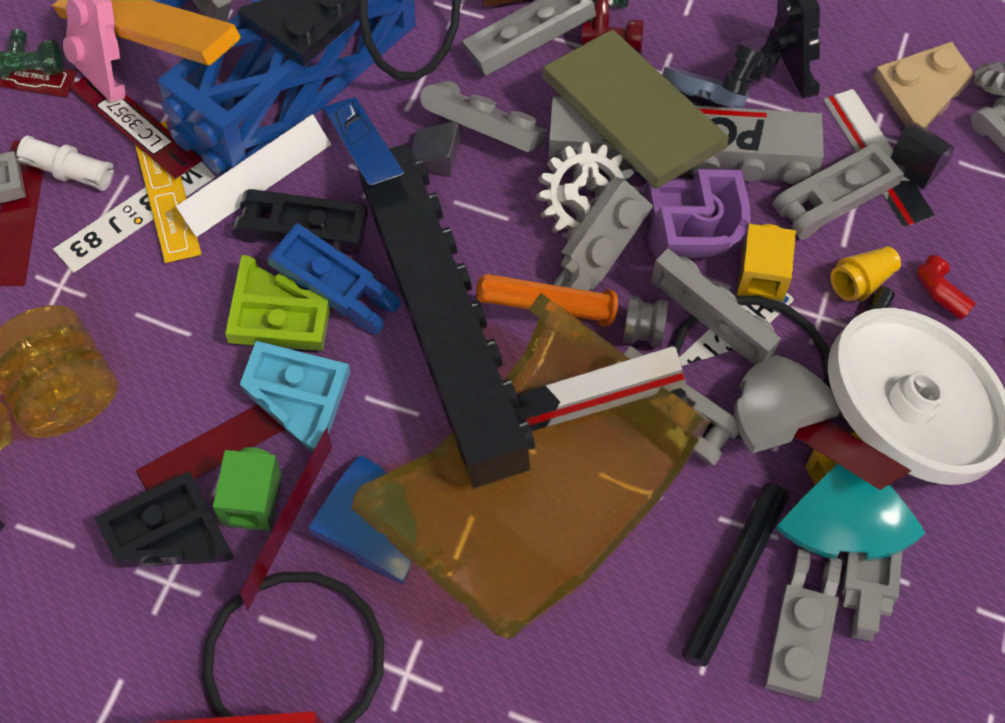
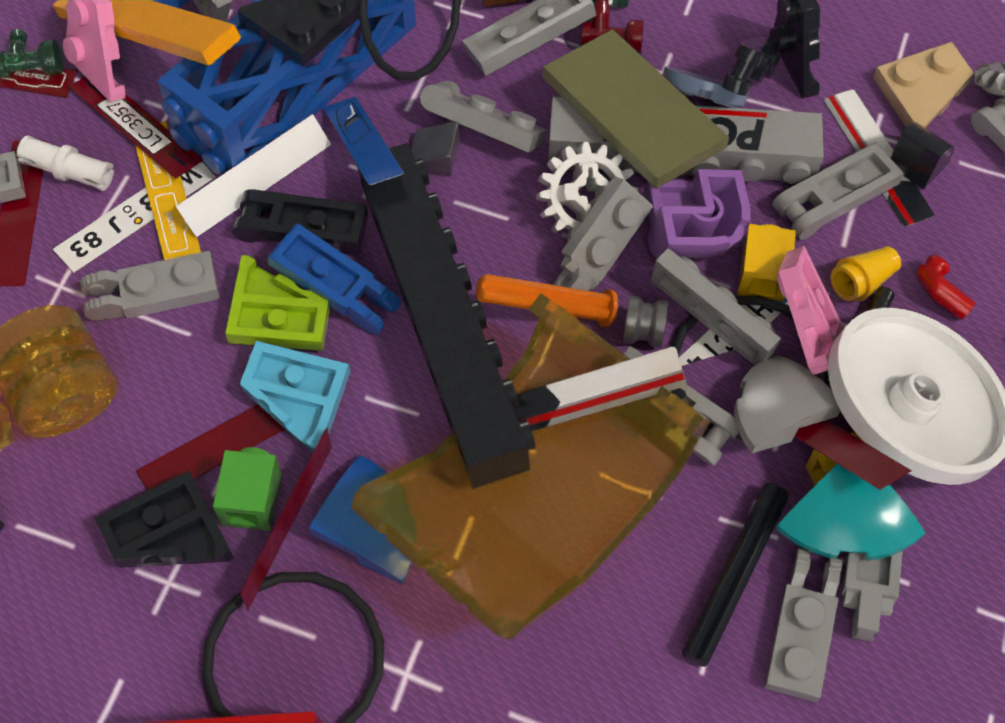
(151, 287): none -> light grey hinge
(810, 308): none -> bright pink wing

